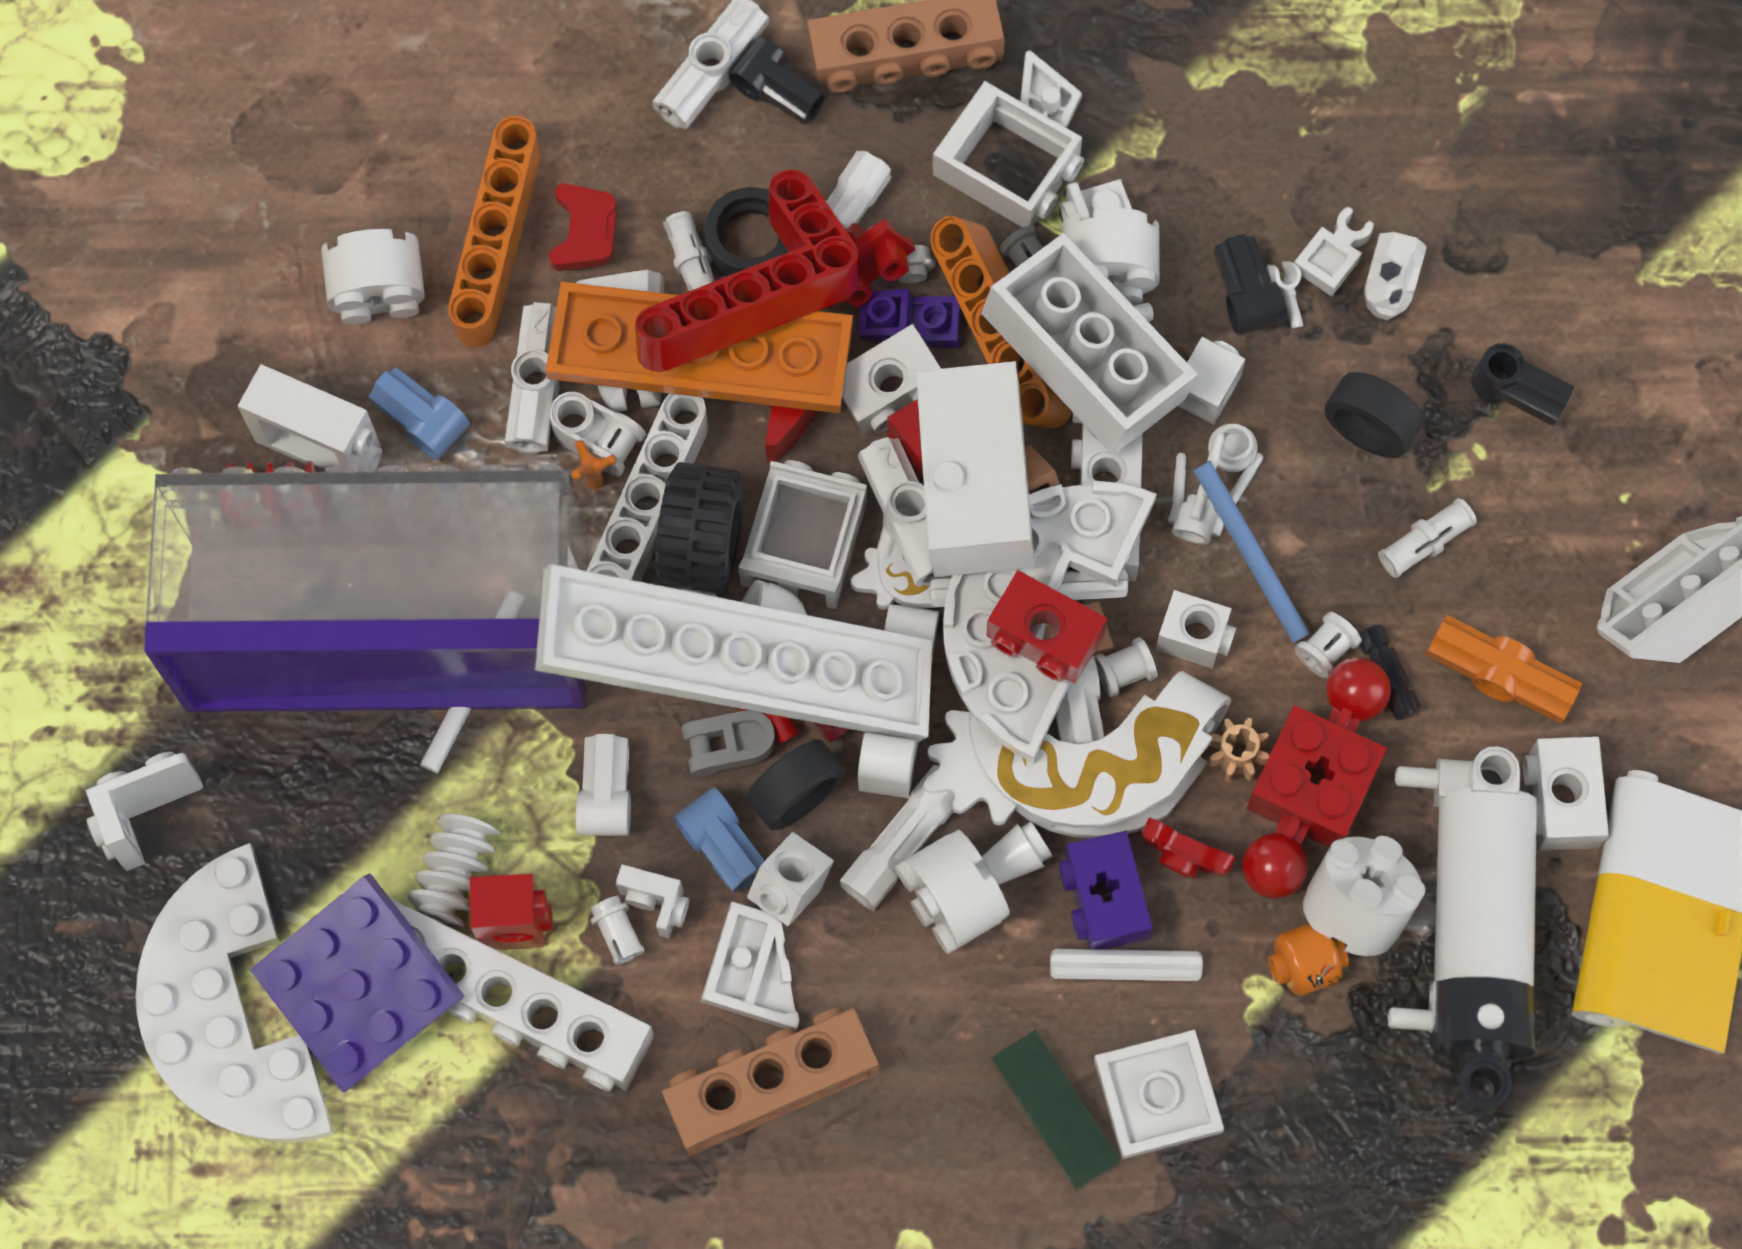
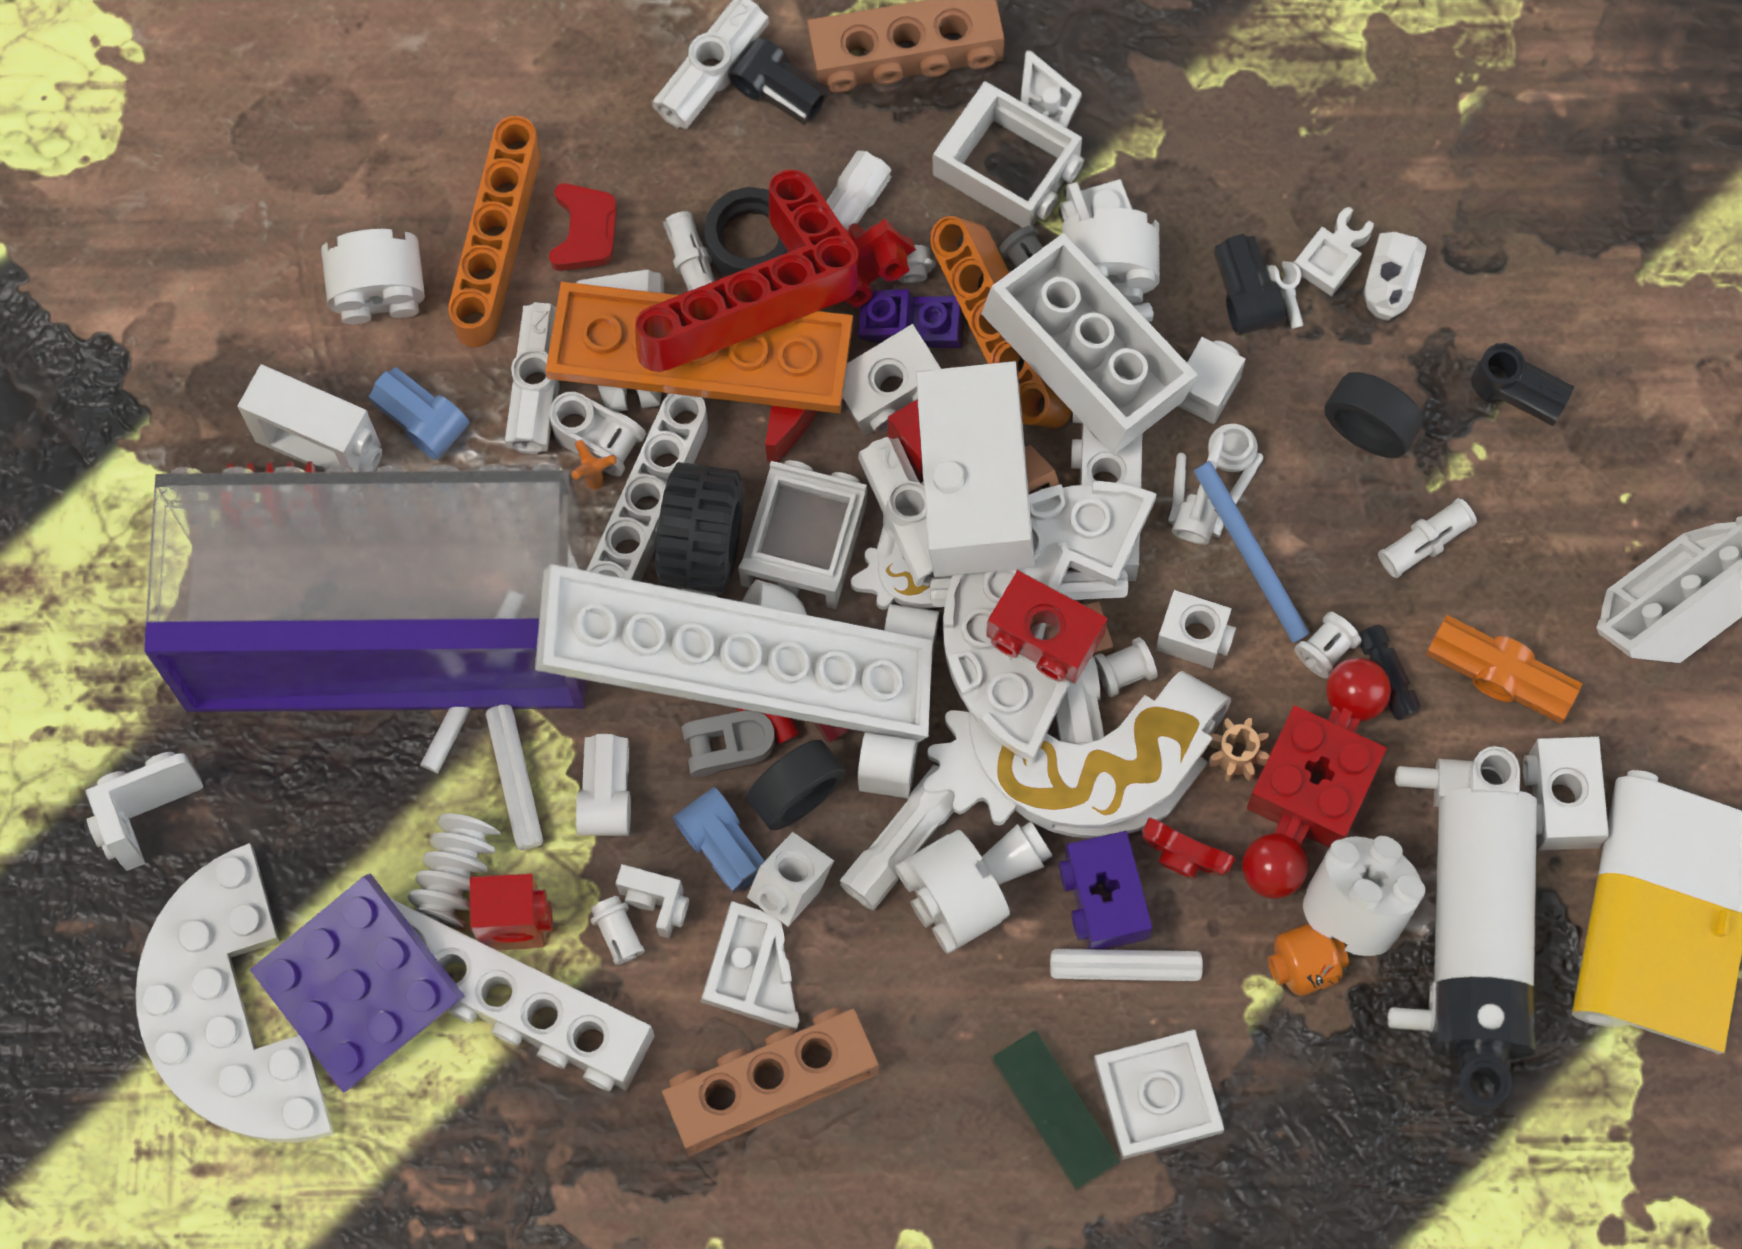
(514, 777): none -> white axle

